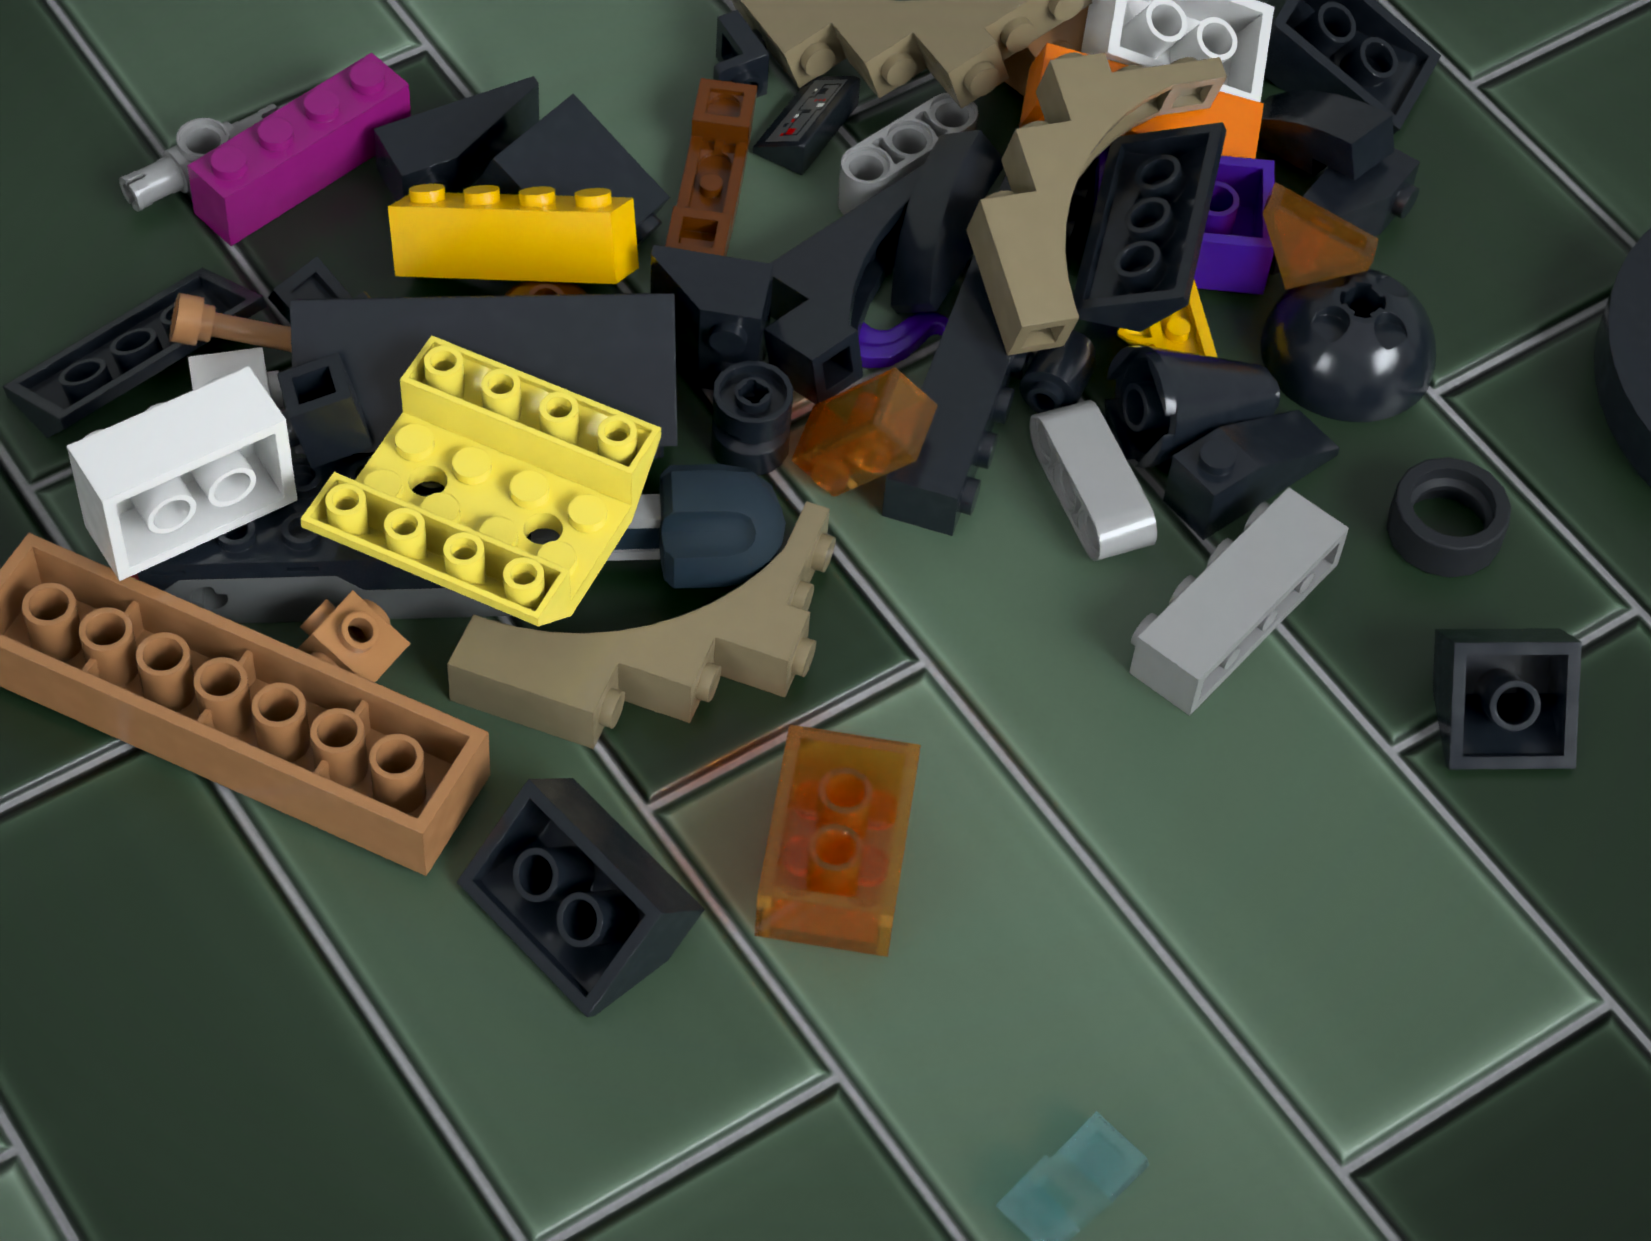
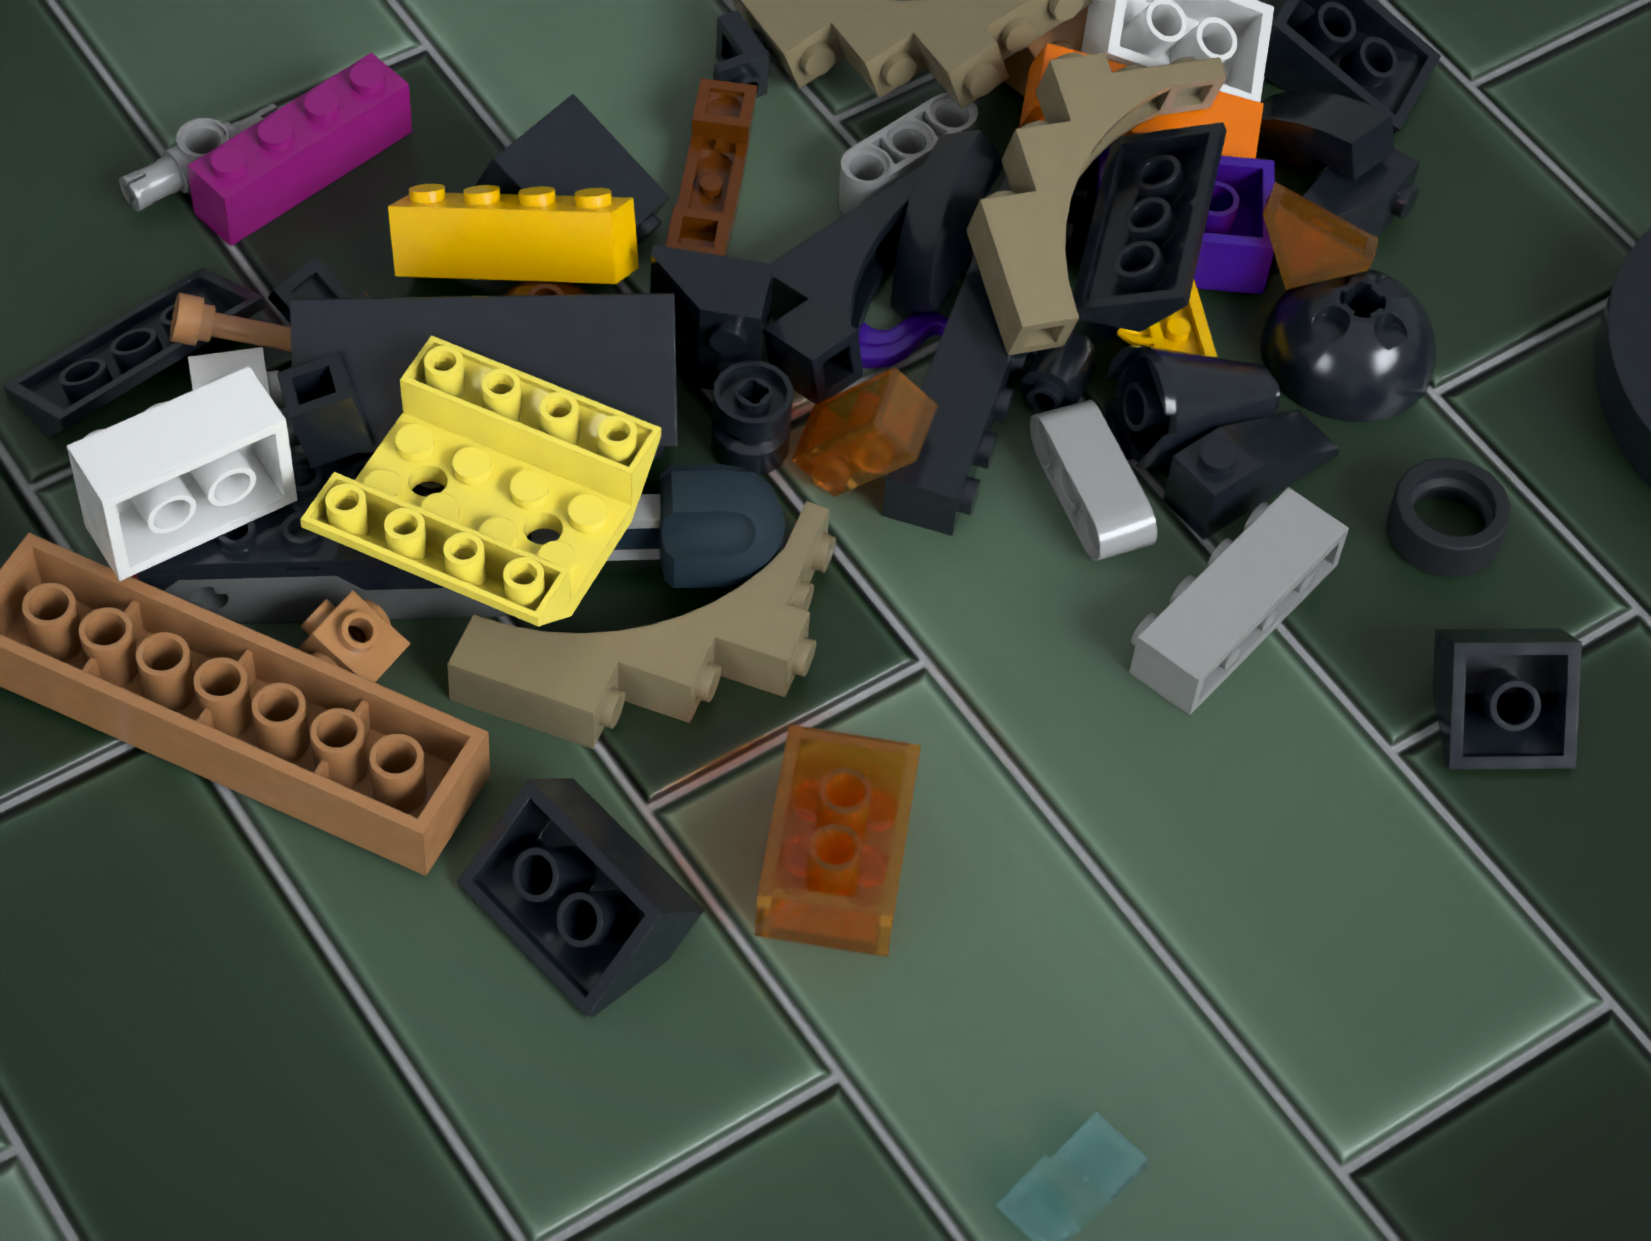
(455, 140): black slope -> none
(809, 122): black slope -> none

